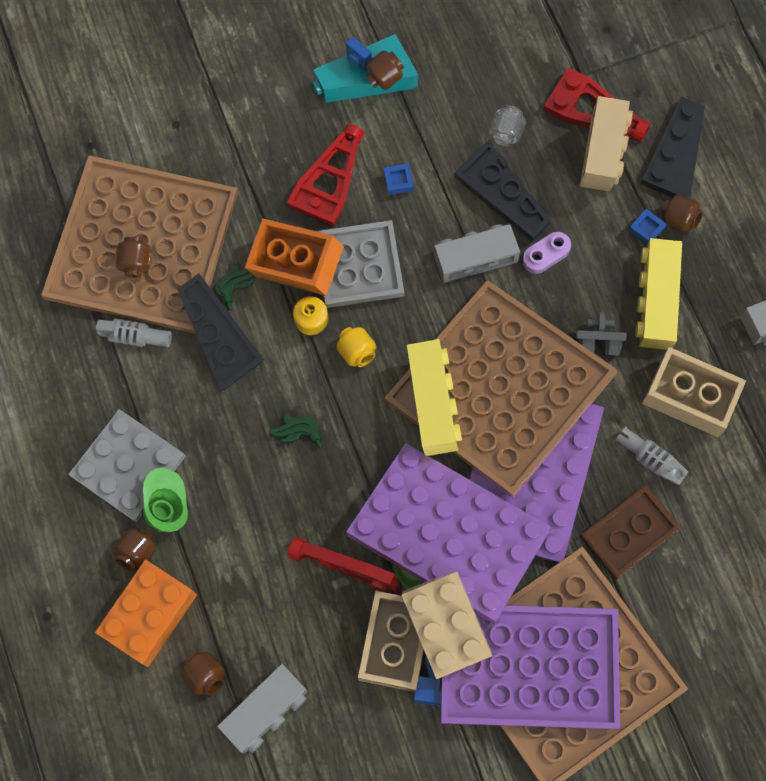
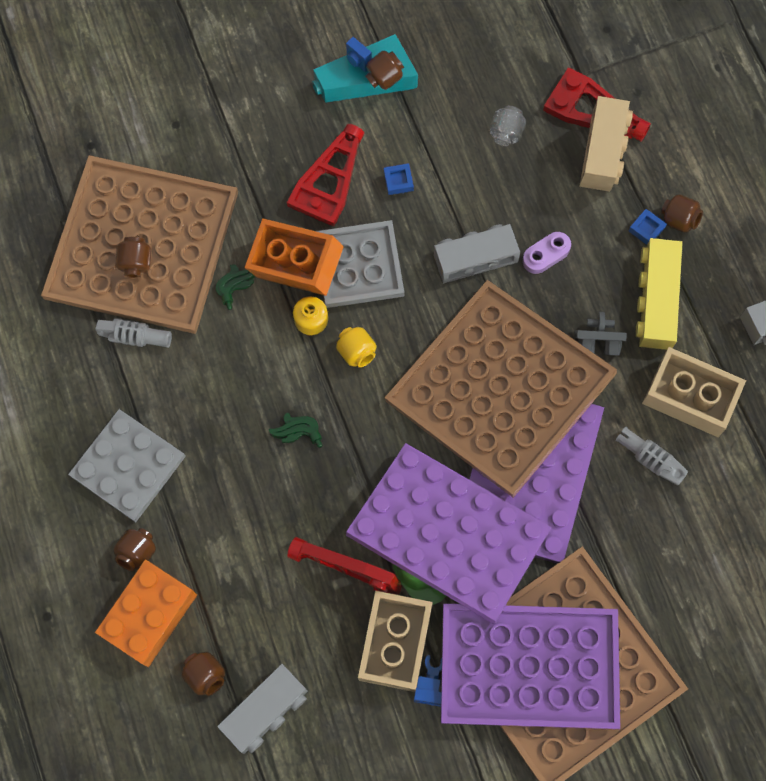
(164, 500): bright green piece -> none
(222, 340): black wing -> none
(432, 397): light yellow brick -> none
(446, 624): tan brick -> none
(497, 186): black wing -> none
(630, 532): reddish brown tile -> none
(675, 158): black wing -> none

